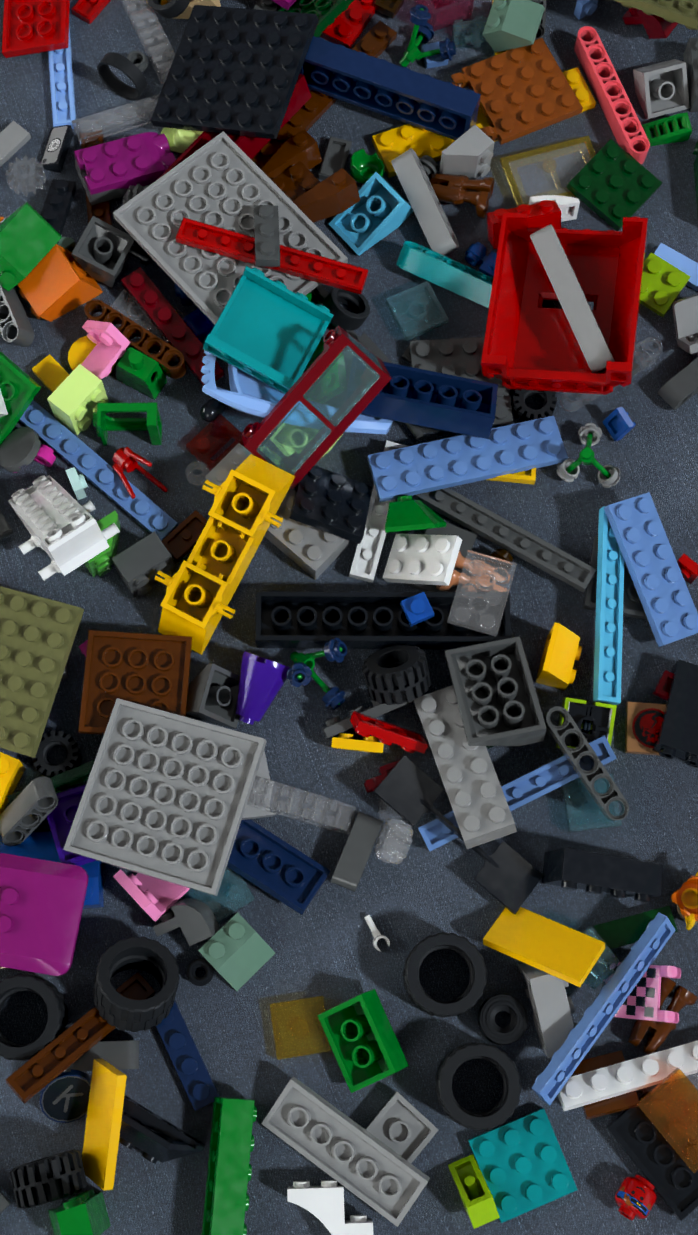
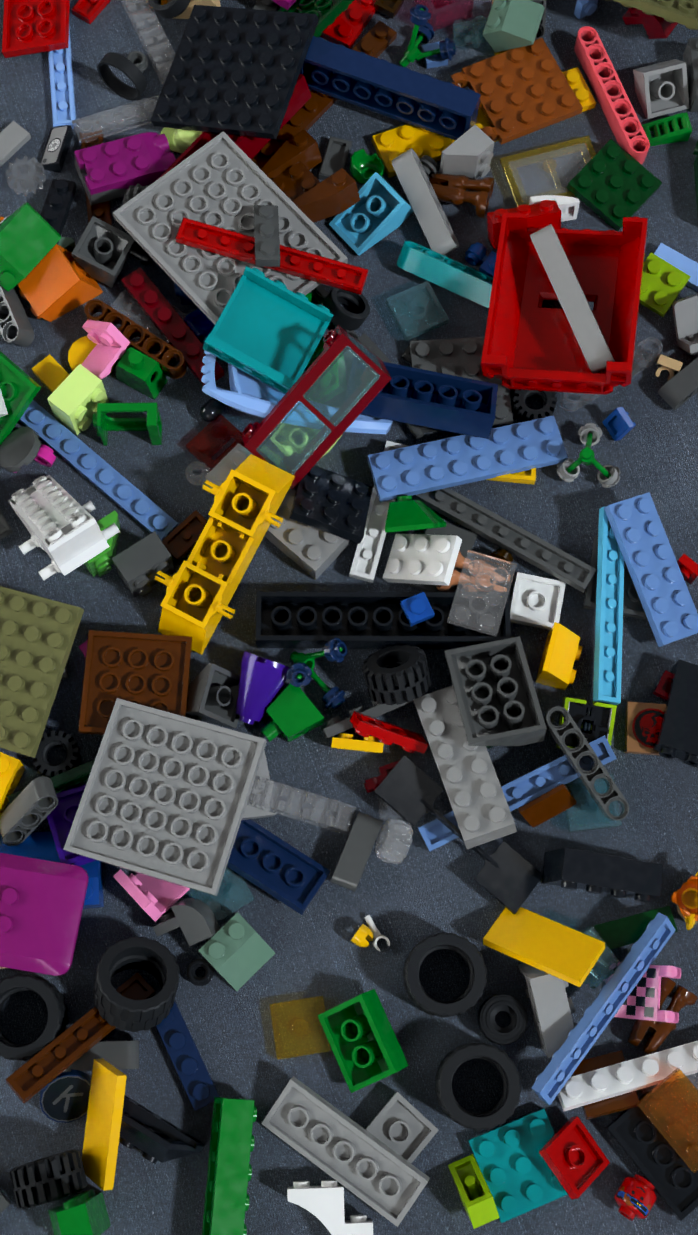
(77, 482): light aqua plate -> none
(127, 460): red plant -> none
(291, 715): none -> green torso
(361, 935): none -> yellow hinge
(536, 601): none -> white plate
(548, 805): none -> reddish brown slope
(574, 1157): none -> red plate
(668, 364): none -> tan tile

